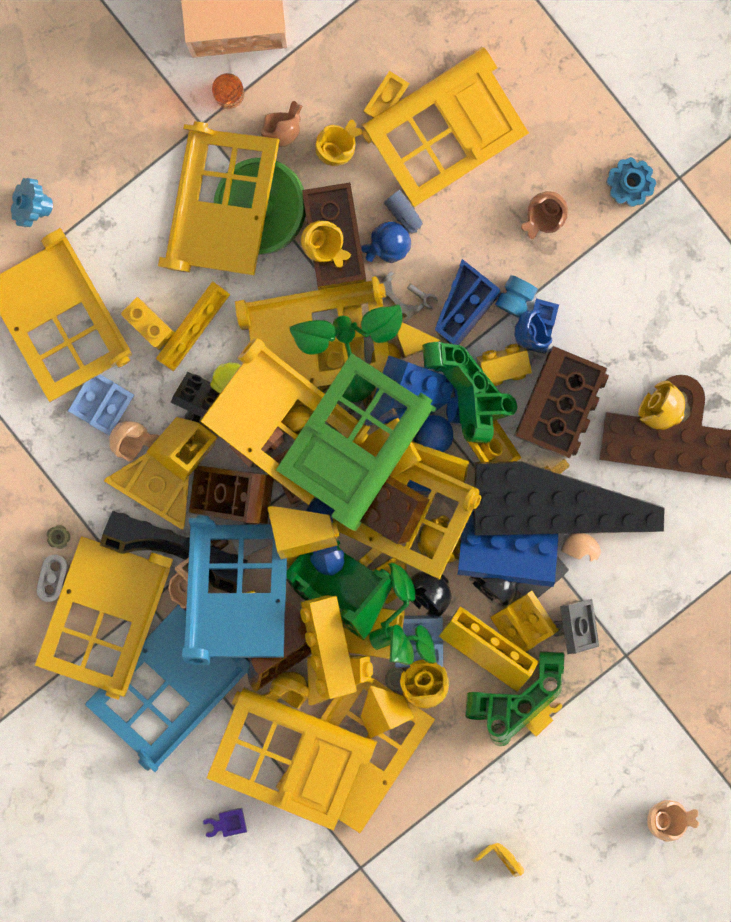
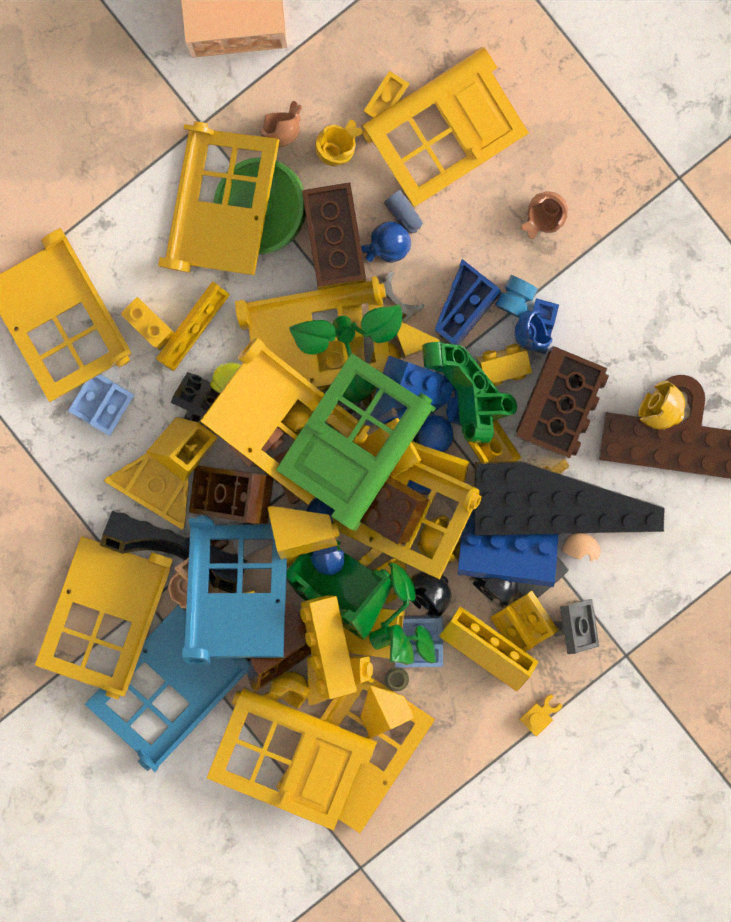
(29, 203): dark azure plant -> none
(51, 577): light grey plate -> none
(59, 543): olive plate -> none
(128, 439): light nougat hat -> none
(228, 91): clear orange wheel -> none
(230, 823): dark purple plate -> none
(323, 243): yellow hat -> none
(421, 295): light grey hand -> none
(424, 684): yellow cylinder -> none
(502, 709): green connector -> none
(505, 856): yellow piece -> none
(640, 173): dark azure plant -> none
(670, 820): light nougat hat -> none

